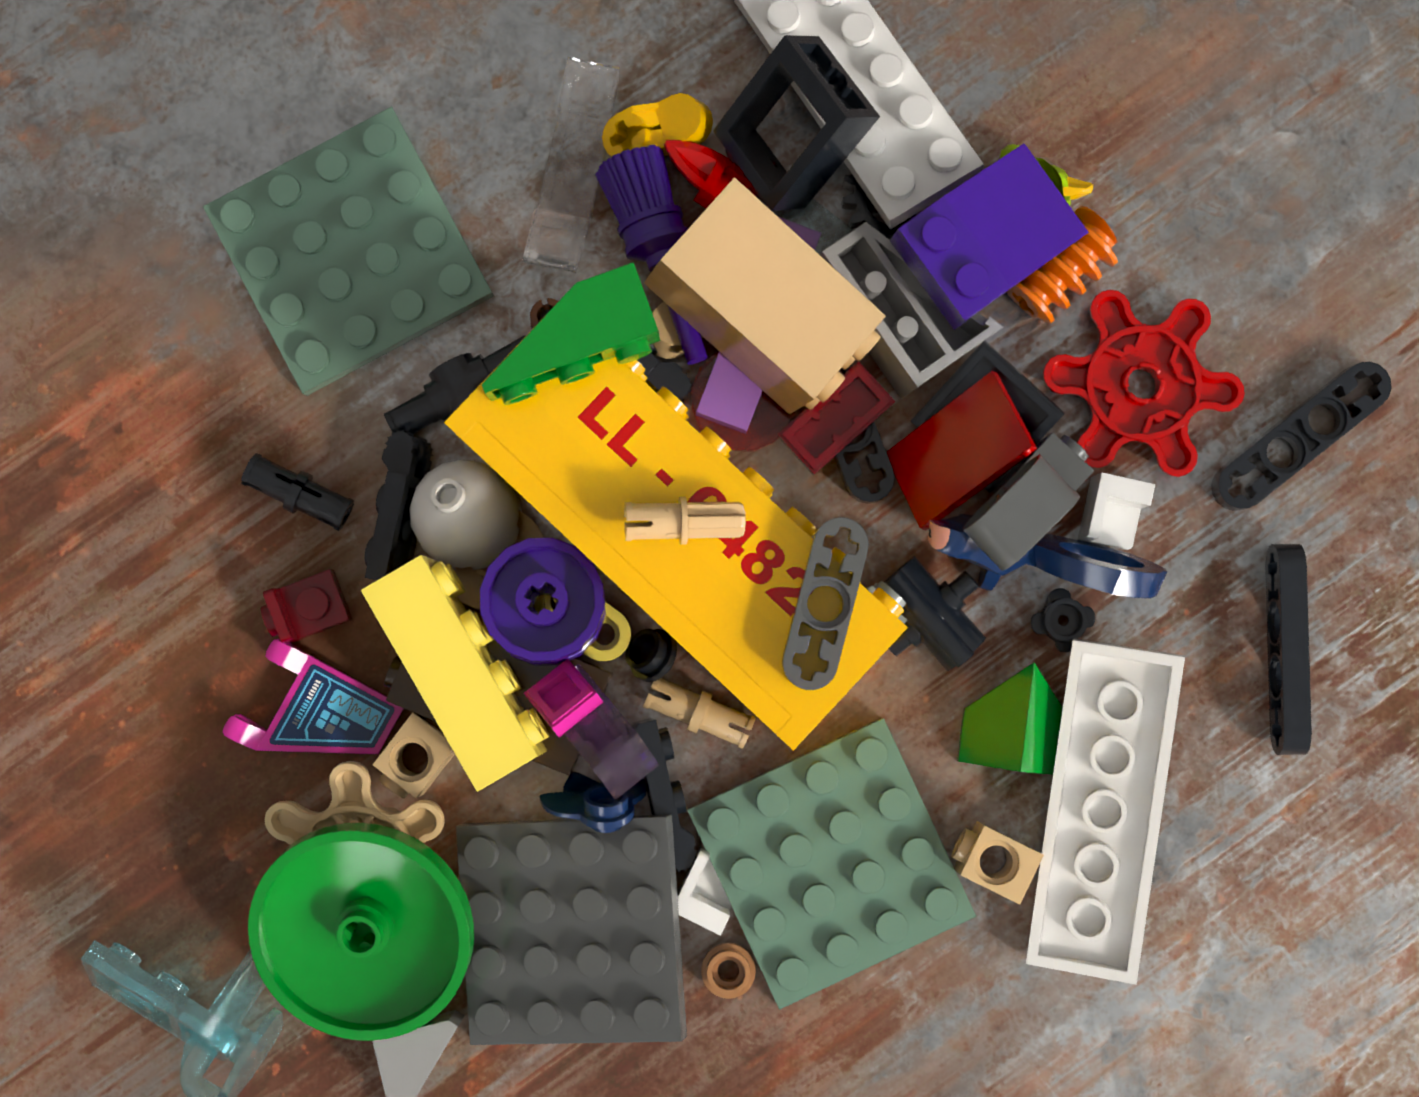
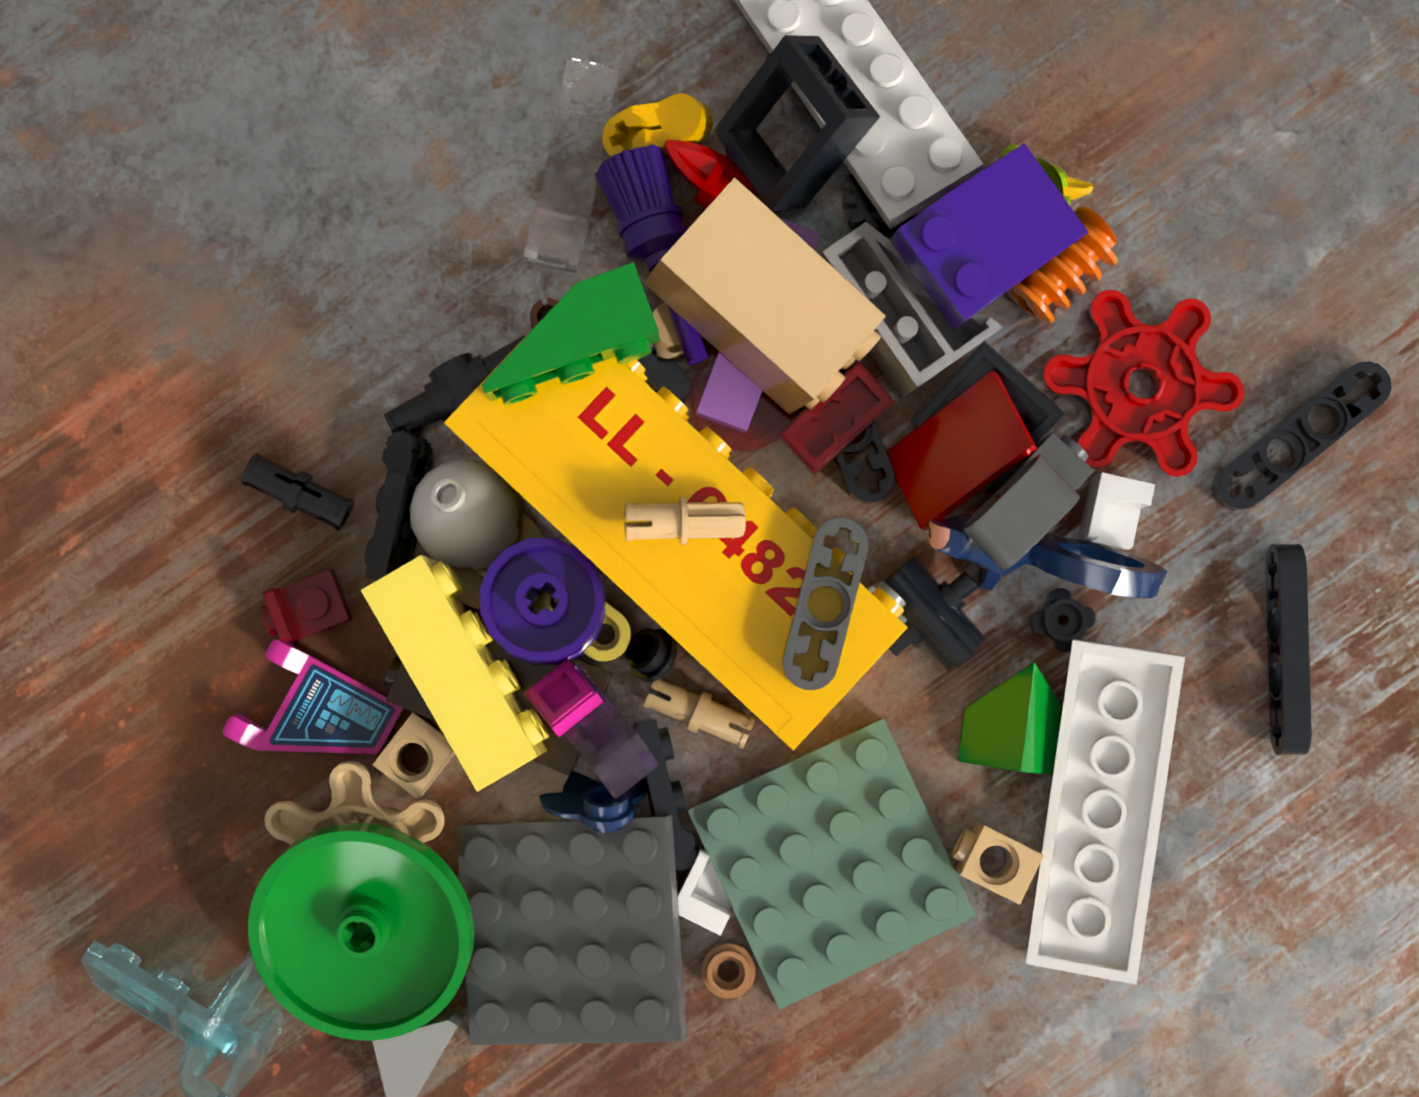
(348, 251): sand green plate -> none

